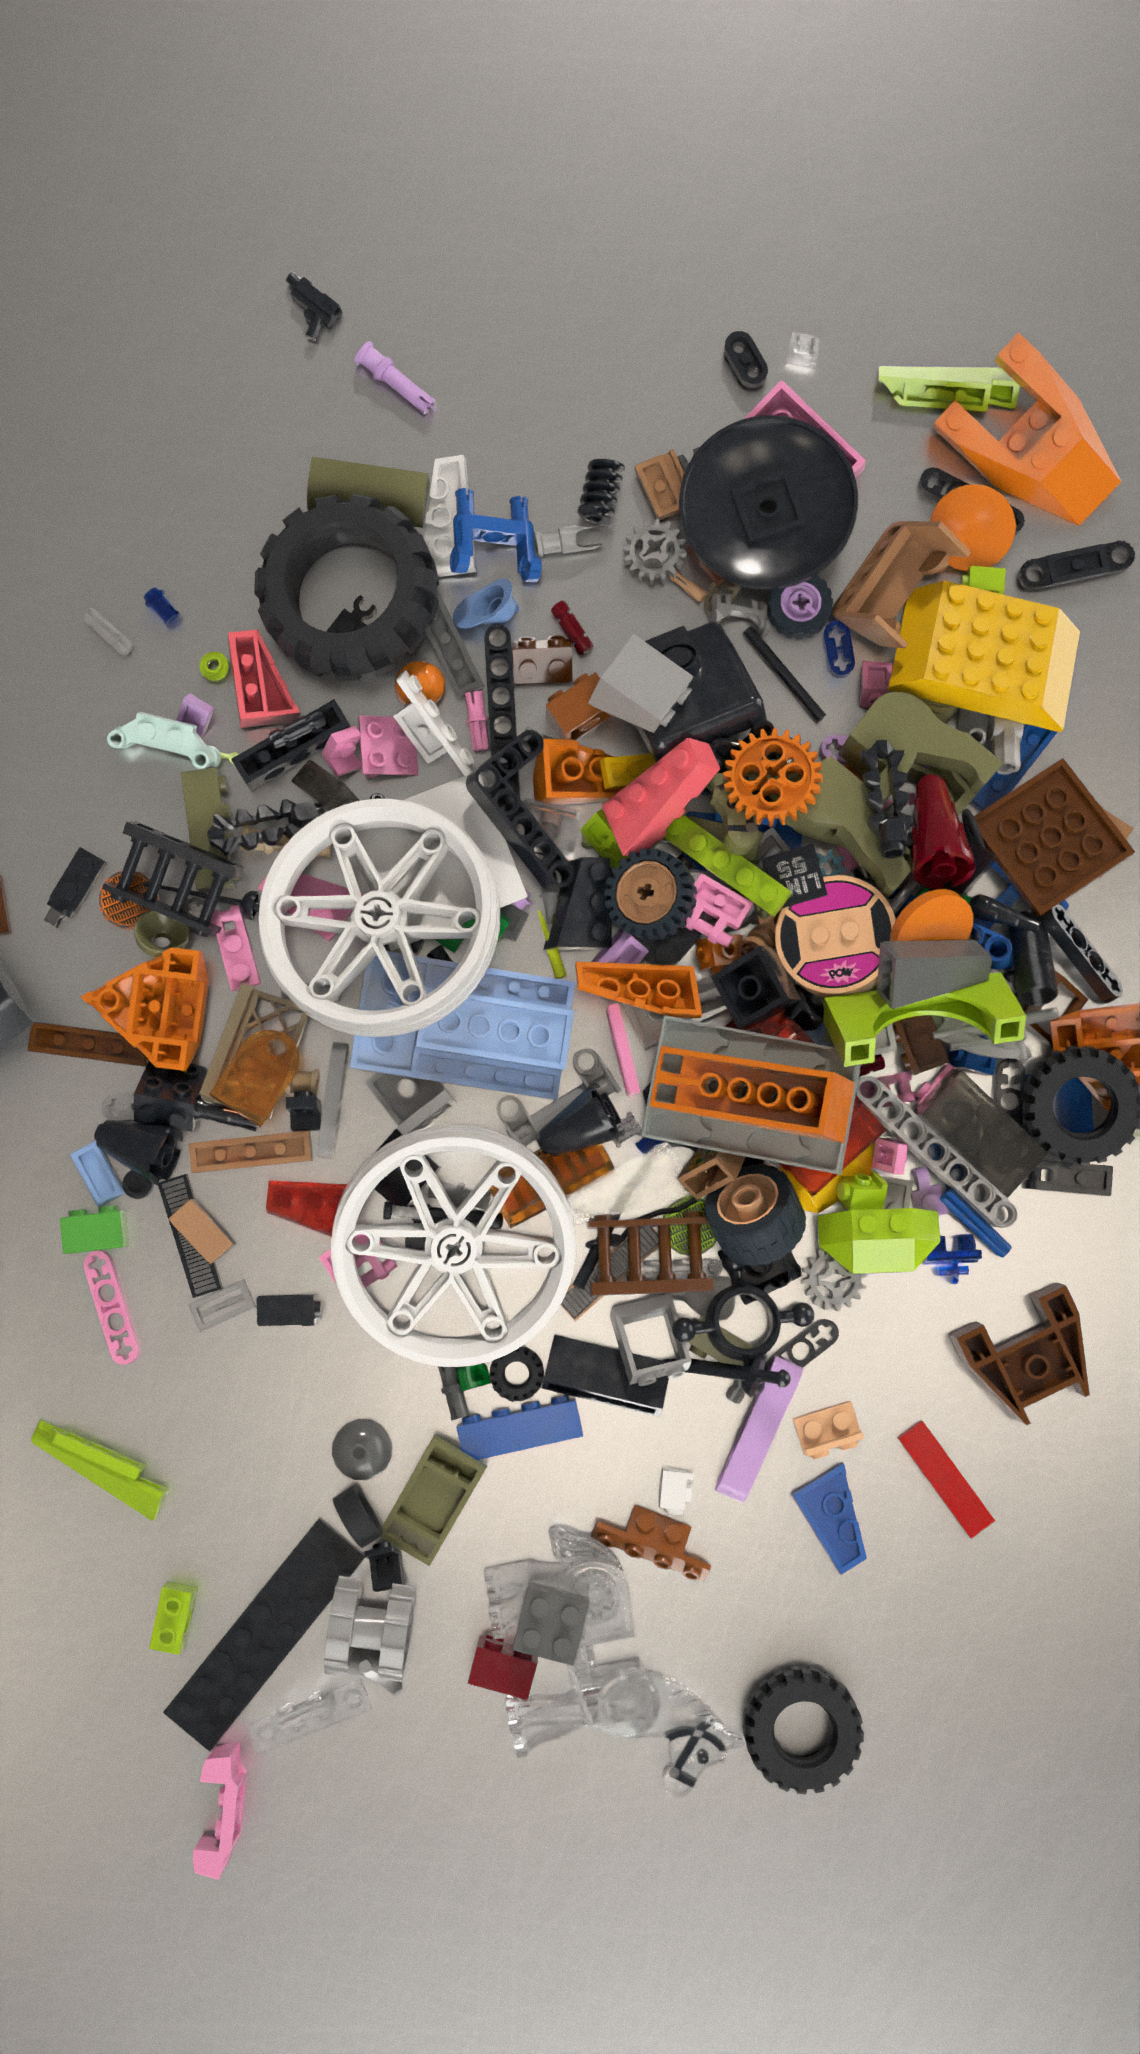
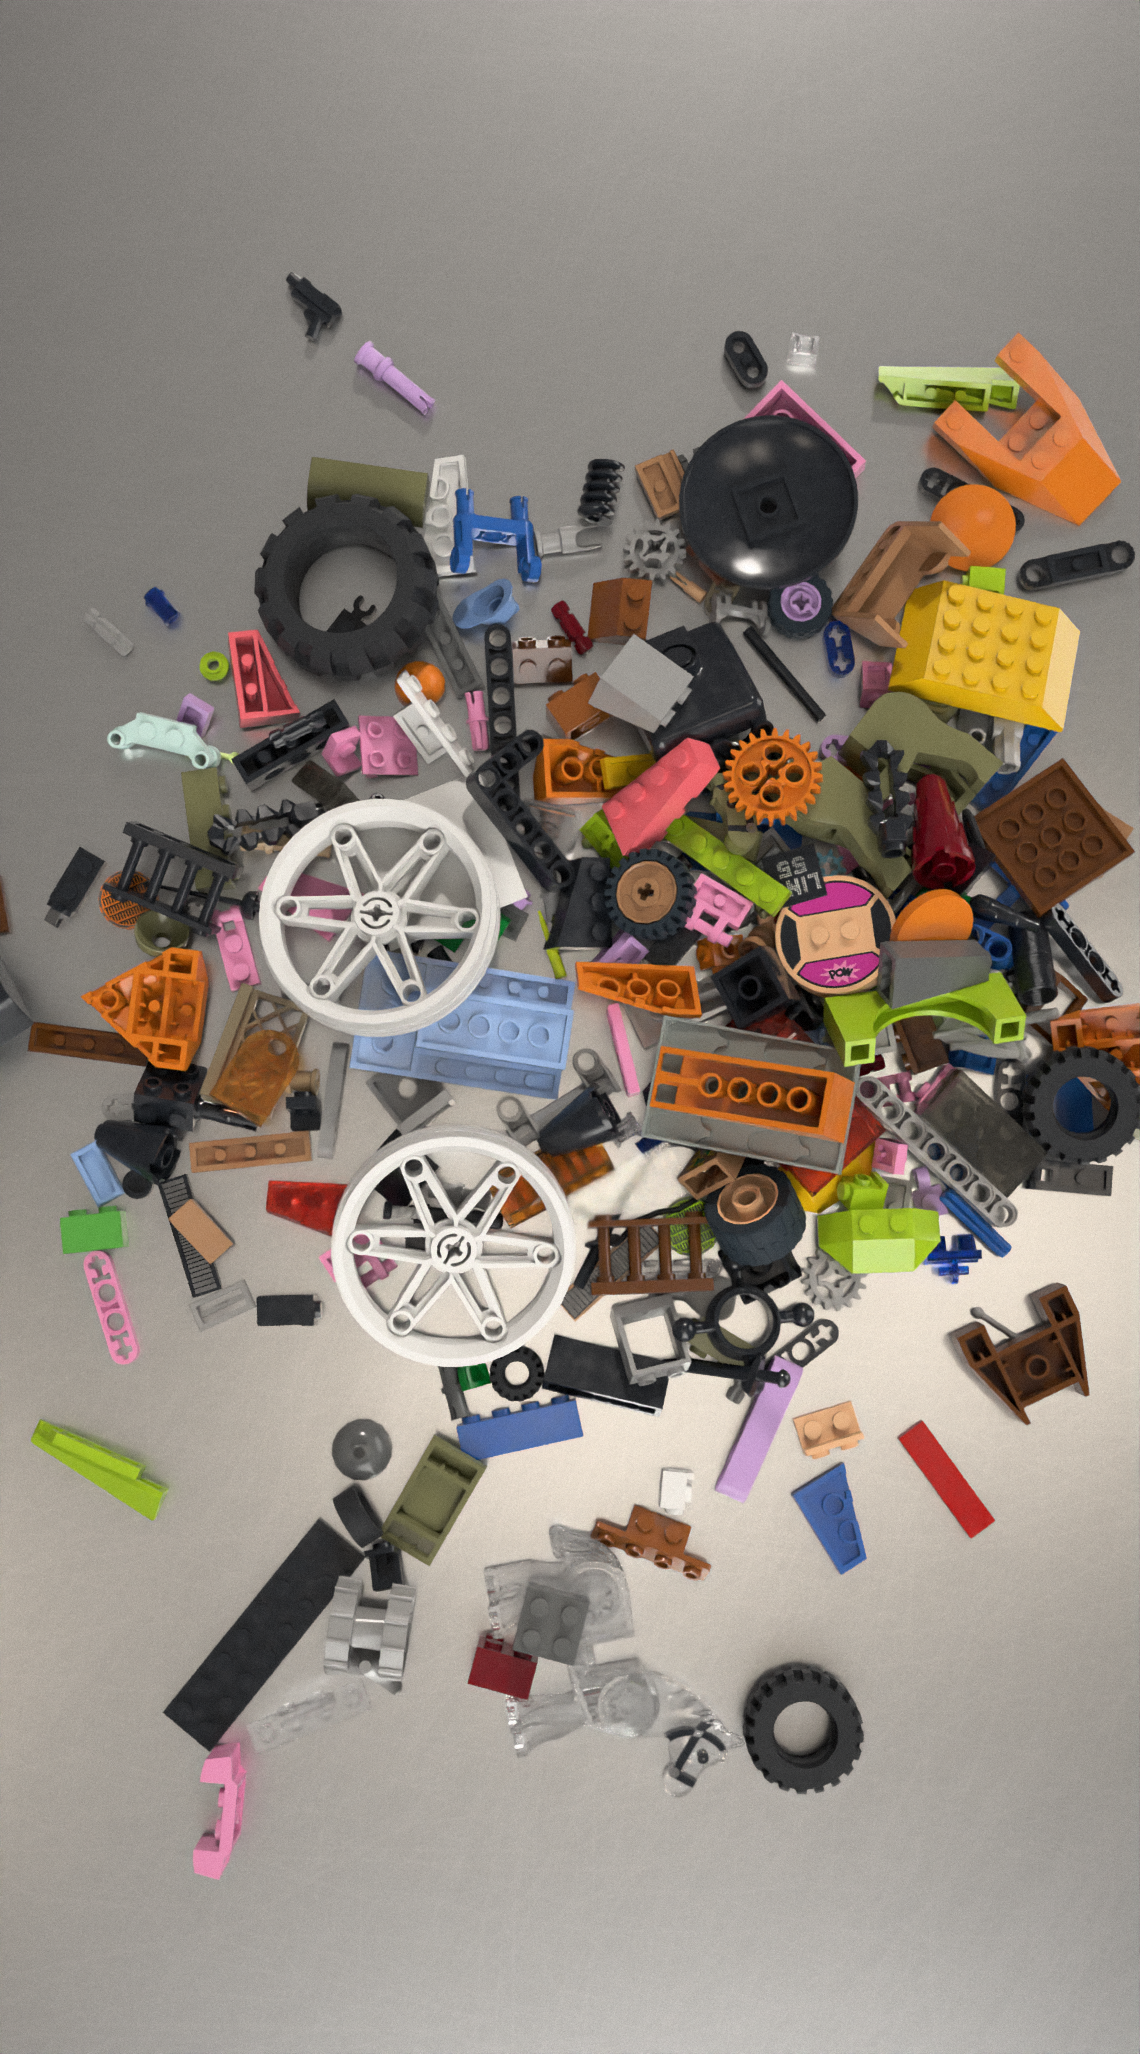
(173, 1618): lime brick -> none
(619, 610): none -> dark orange slope
(979, 1313): none -> light grey hinge

